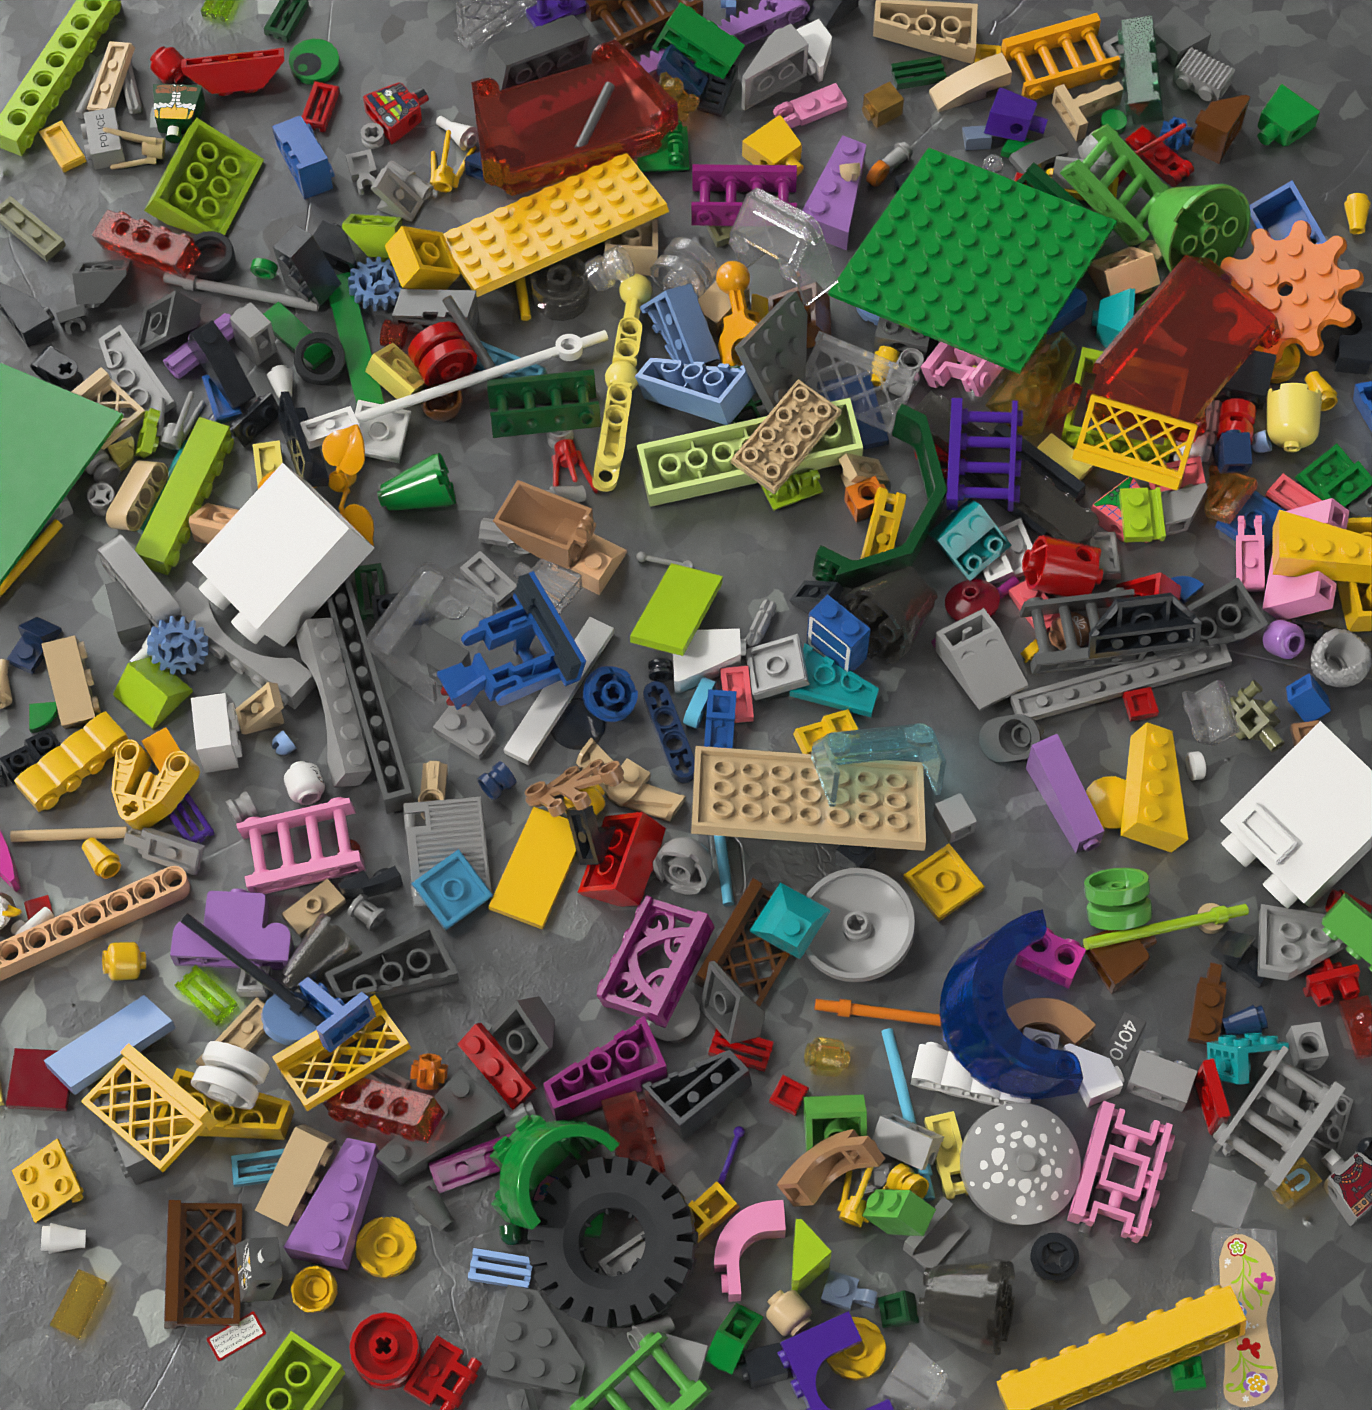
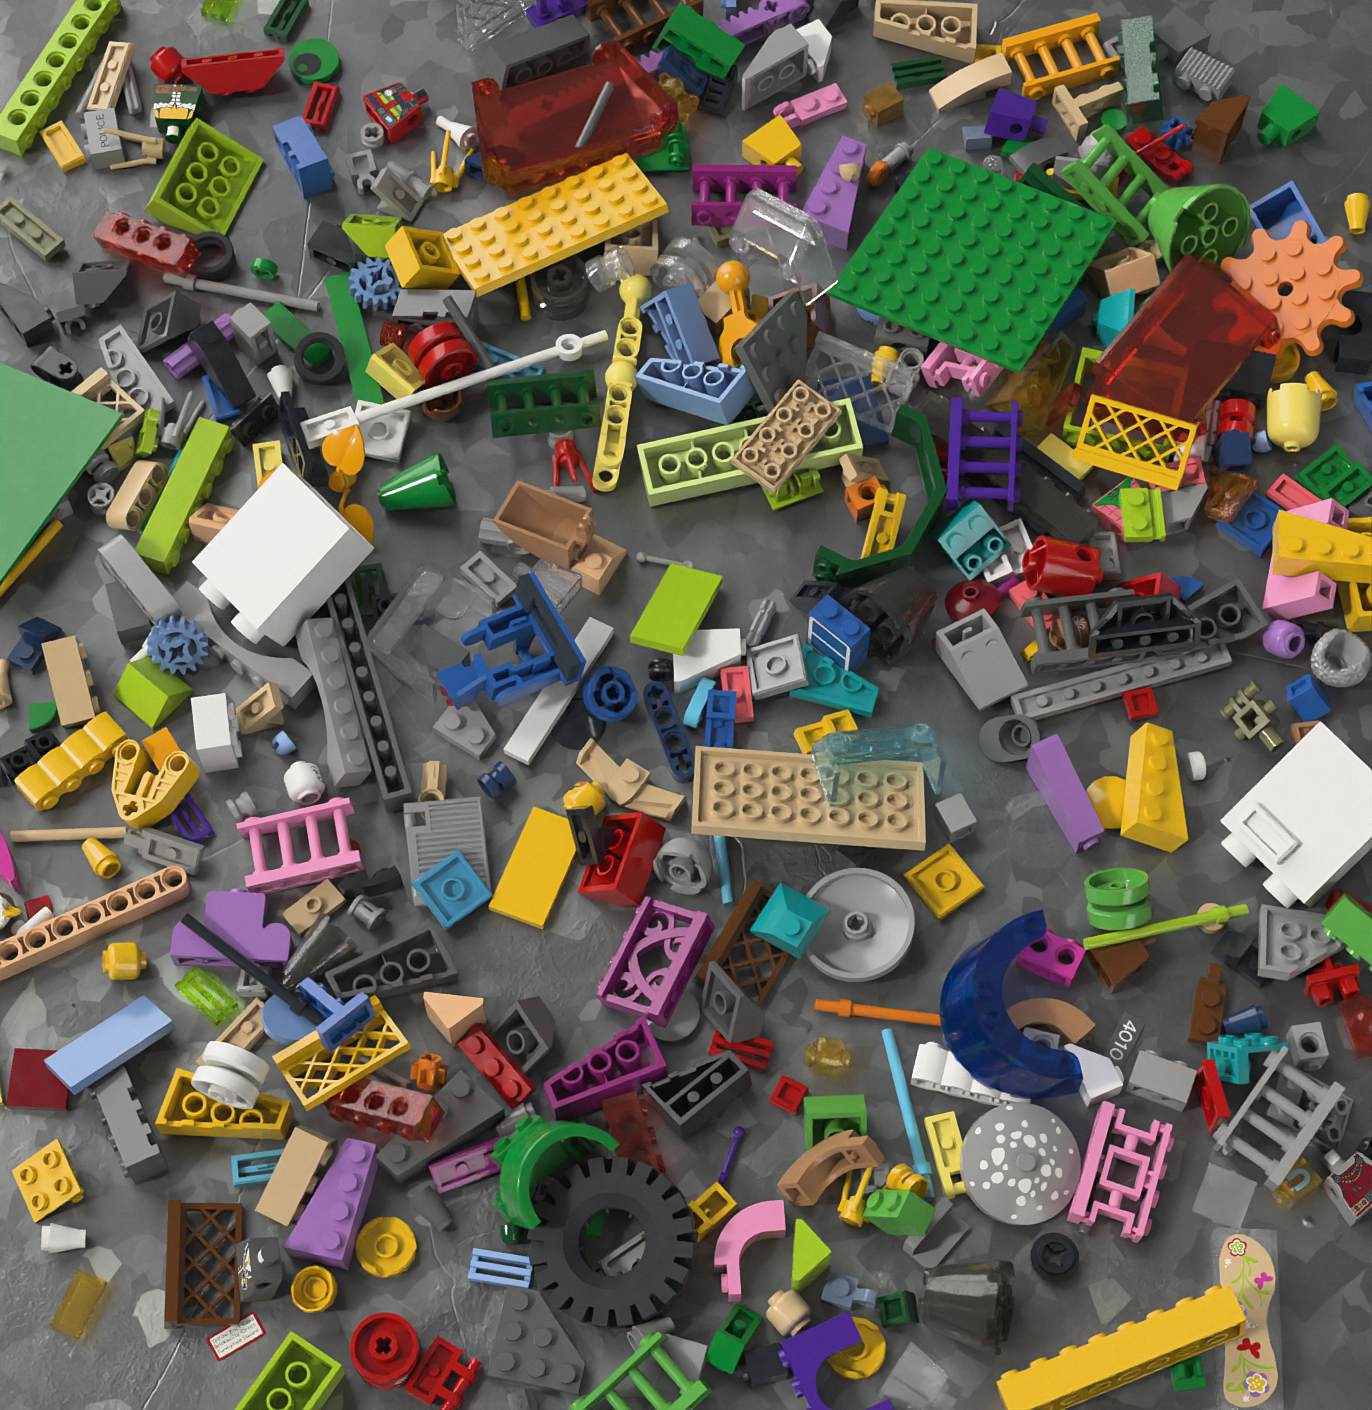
(170, 1094): yellow fence -> none
(305, 266): black wedge -> none
(454, 1014): none -> light nougat slope
(542, 795): medium nougat plant -> none
(907, 1141): light grey hinge -> none
(1210, 713): clear bracket -> none
(1250, 556): bright pink hinge -> none

